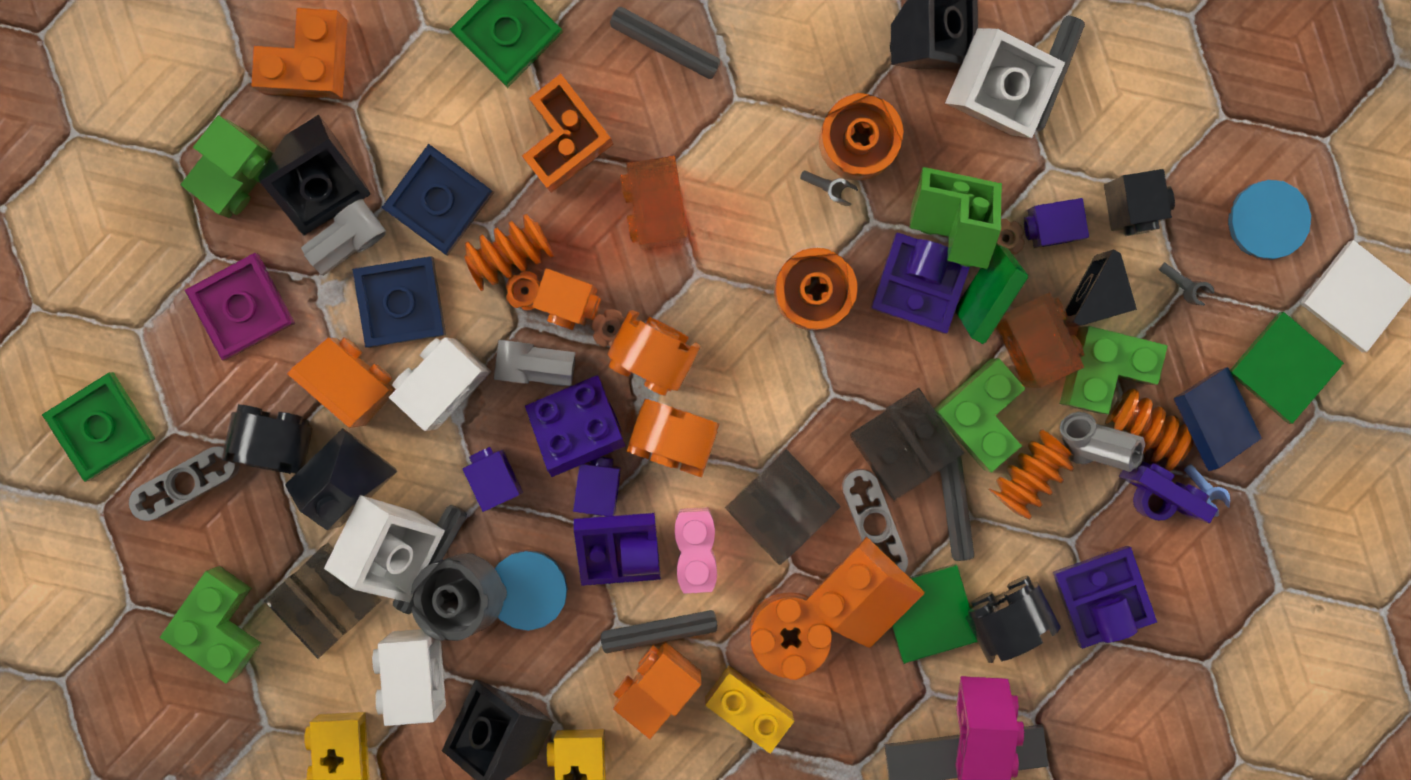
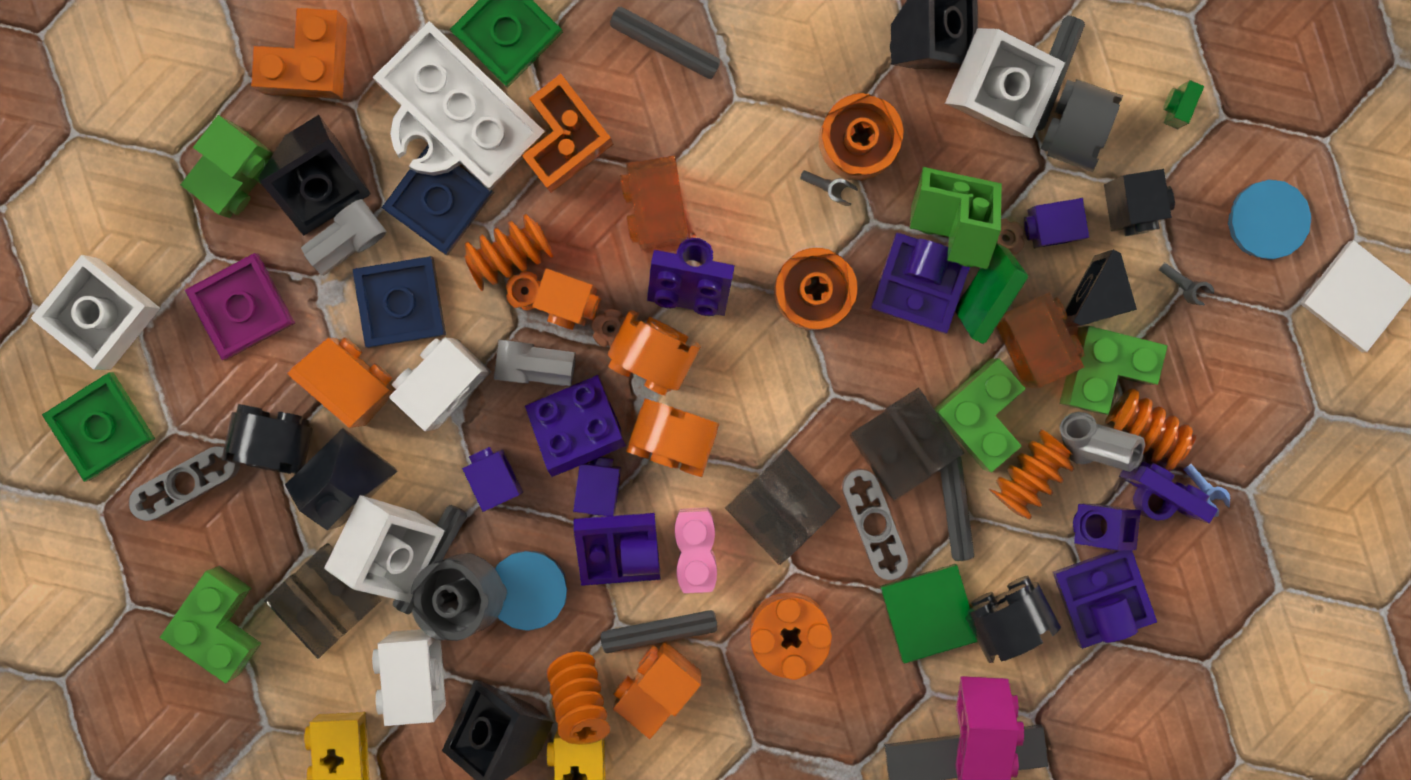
(95, 313): none -> white brick
(454, 111): none -> white plate
(577, 699): none -> orange piece
(690, 287): none -> dark purple plate
(749, 709): yellow brick -> none
(864, 595): orange slope -> none
(1084, 124): none -> dark grey brick
(1121, 526): none -> dark purple brick
(1182, 103): none -> green plate
(1217, 419): dark blue tile -> none
(1286, 367): green tile -> none

